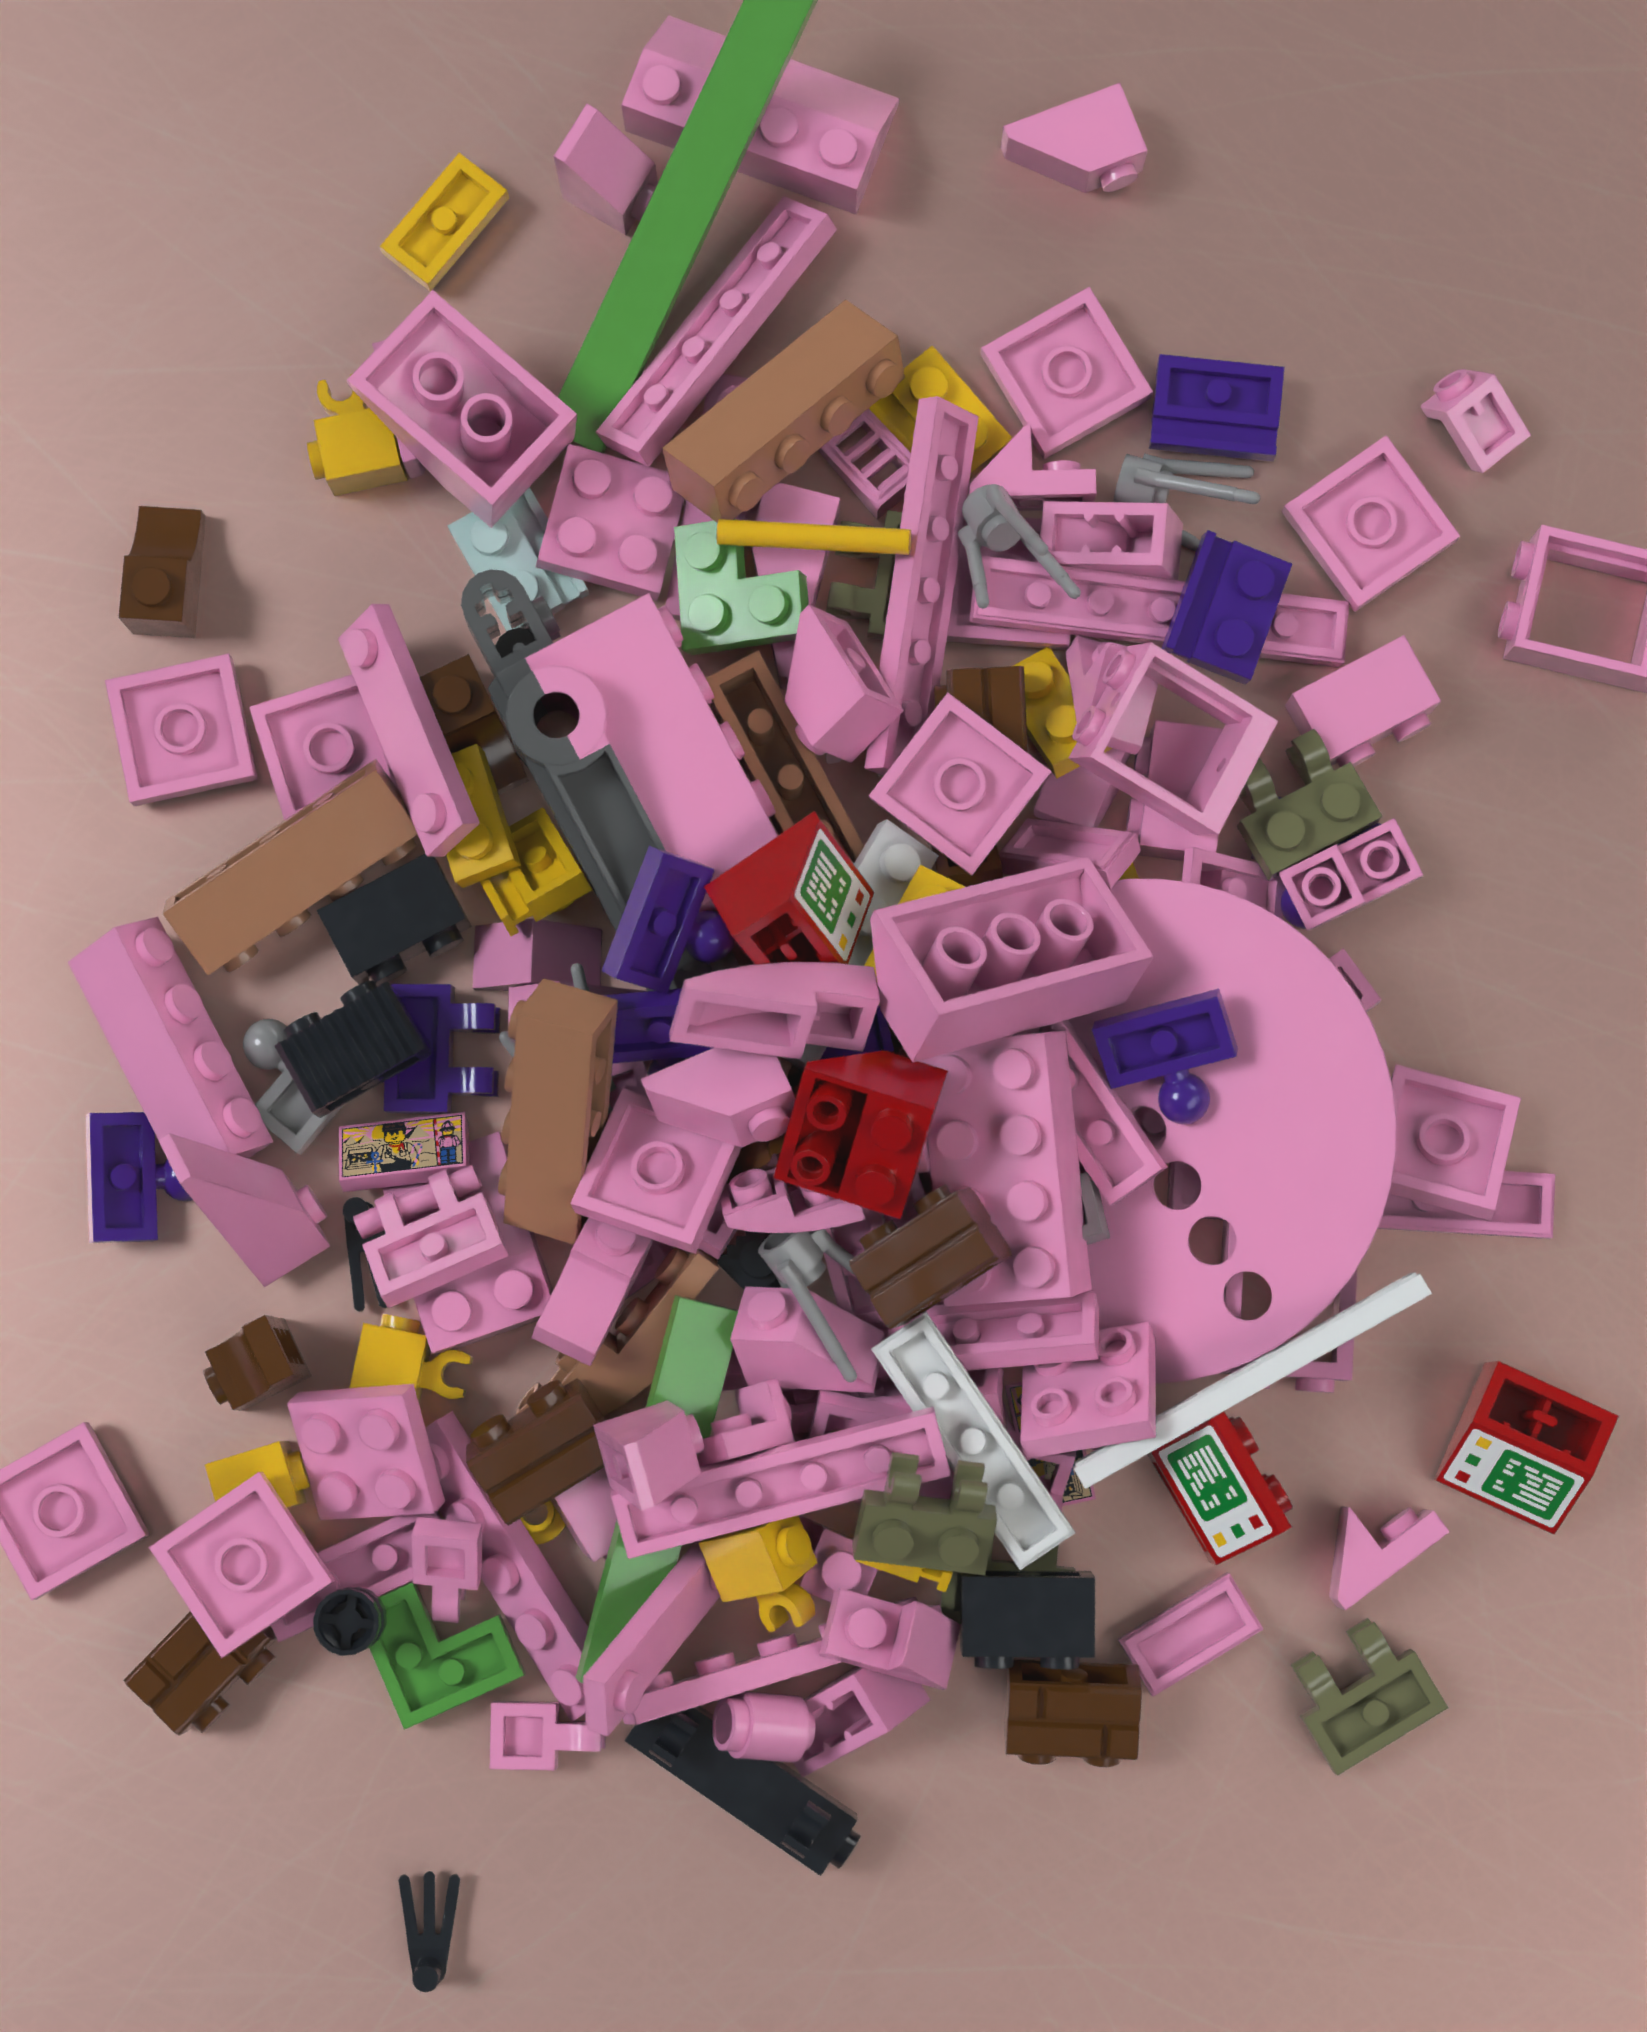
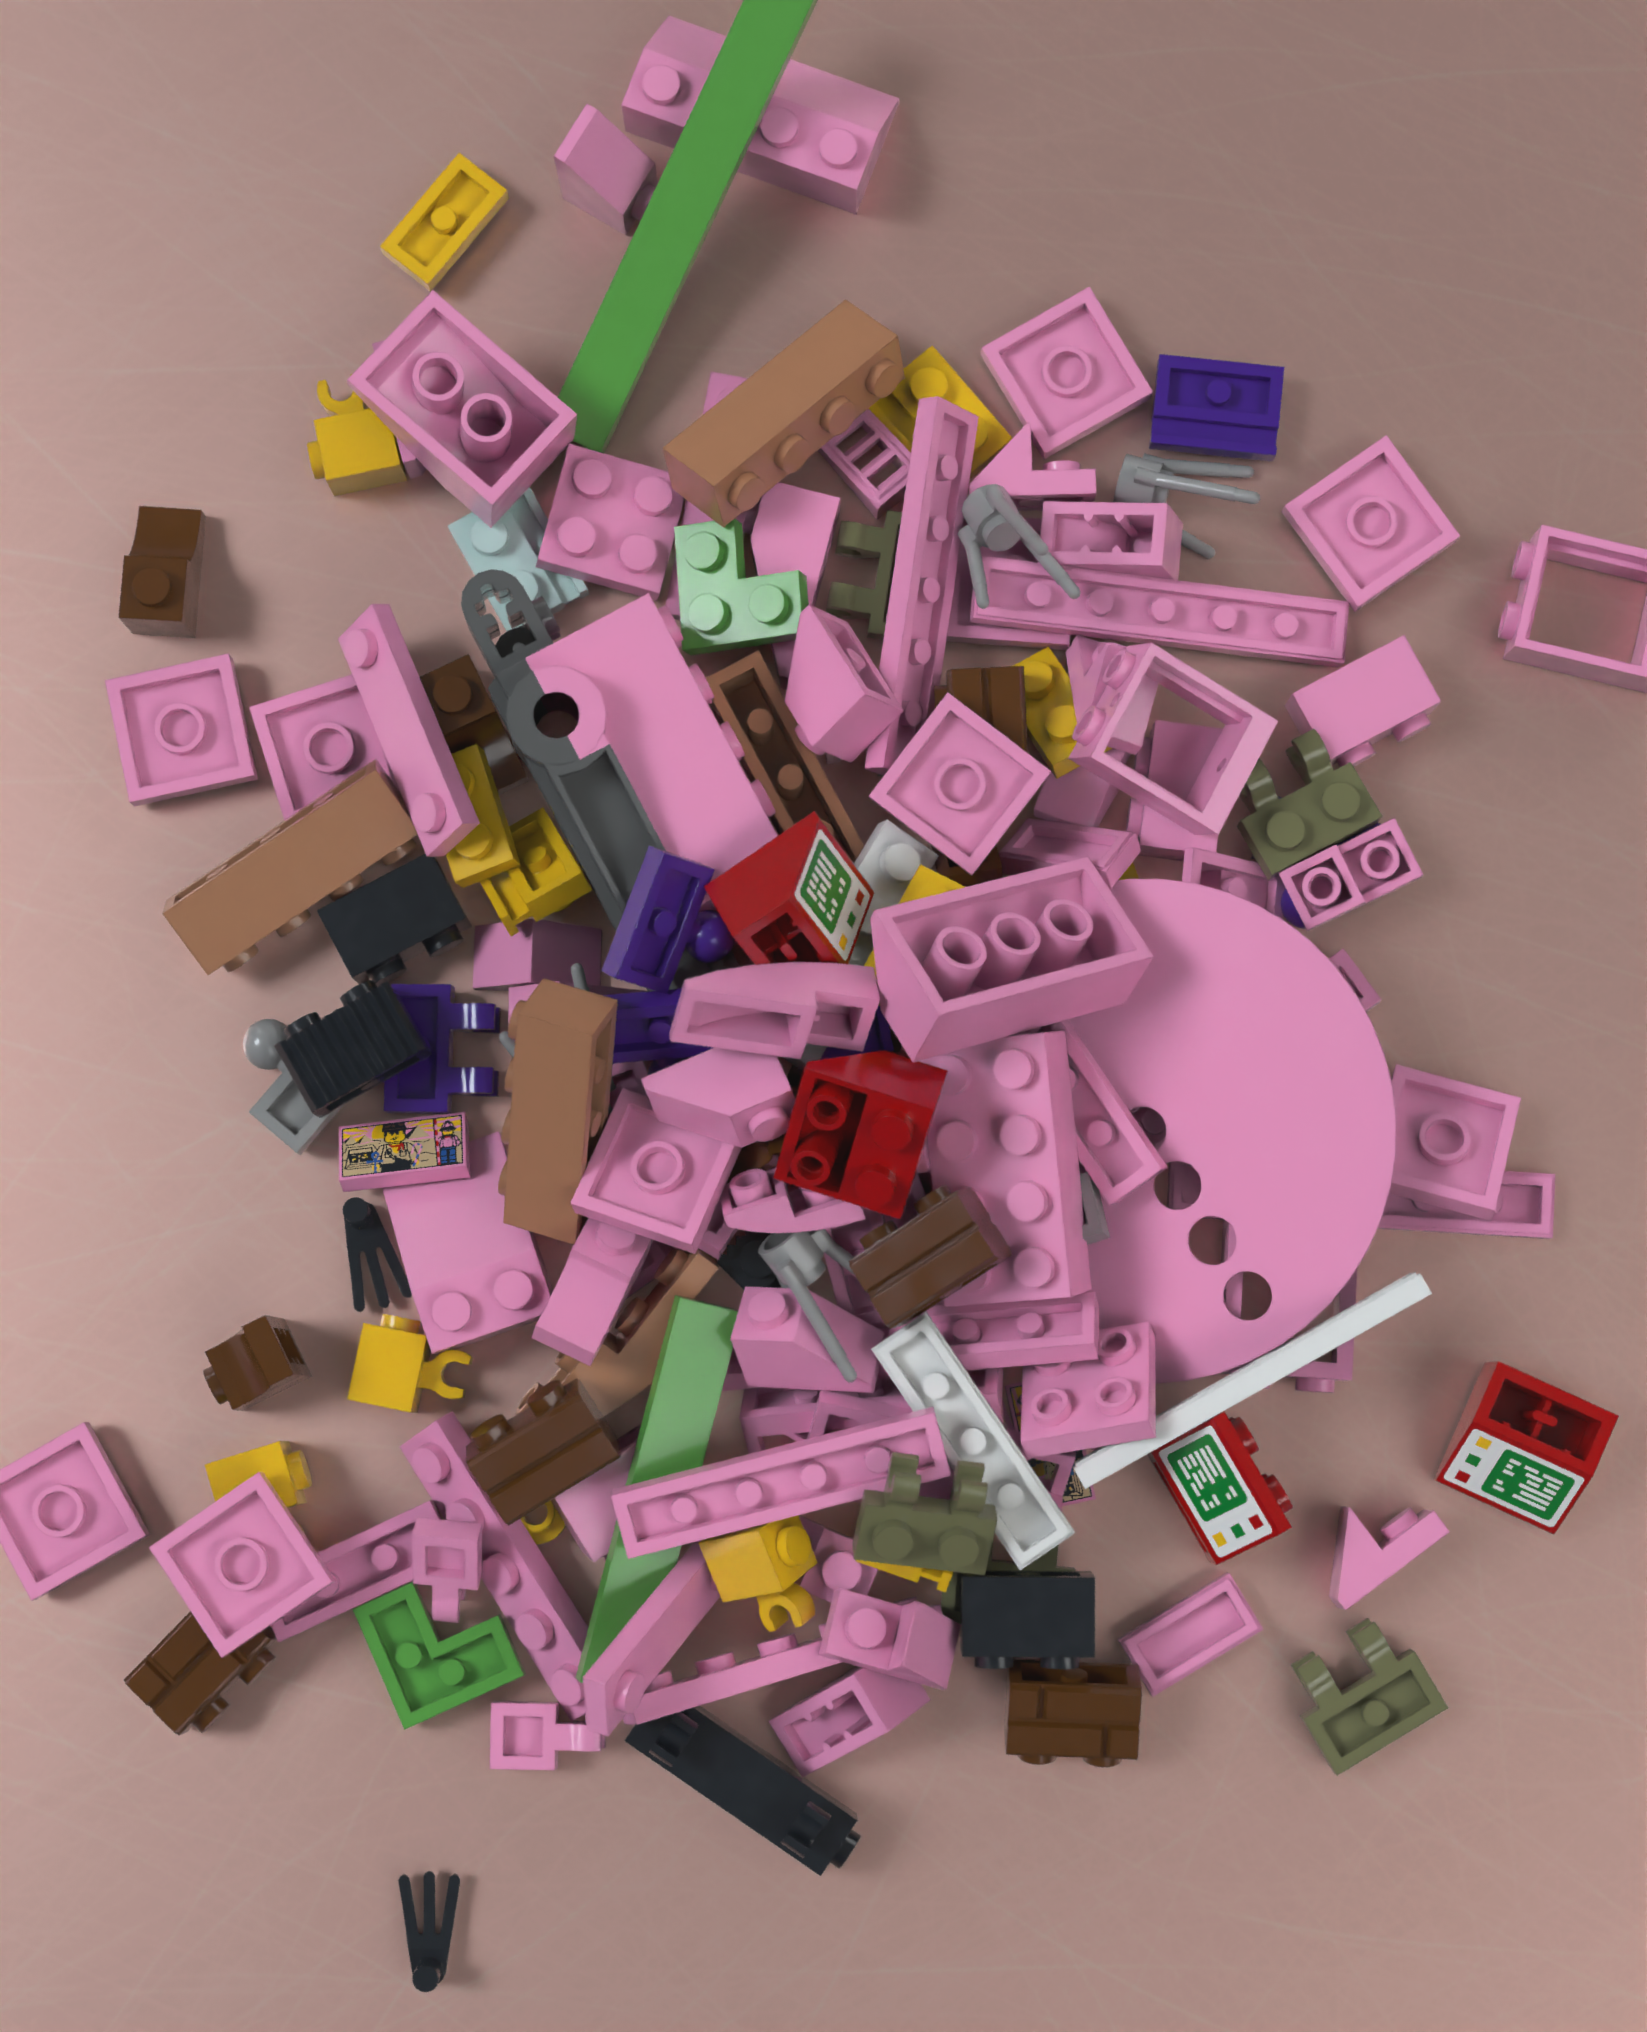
(125, 1178): dark purple plate -> none
(167, 1040): bright pink brick -> none
(250, 1206): bright pink slope -> none
(338, 1620): black wheel -> none
(366, 1452): bright pink plate -> none
(435, 1247): bright pink plate -> none
(650, 1452): bright pink slope -> none
(716, 331): bright pink plate -> none
(760, 1426): bright pink bracket -> none
(763, 1726): bright pink brick -> none
(814, 536): yellow bar -> none
(1081, 142): bright pink slope -> none
(1167, 1043): dark purple plate -> none
(1226, 607): dark purple plate -> none
(1477, 417): bright pink bracket -> none

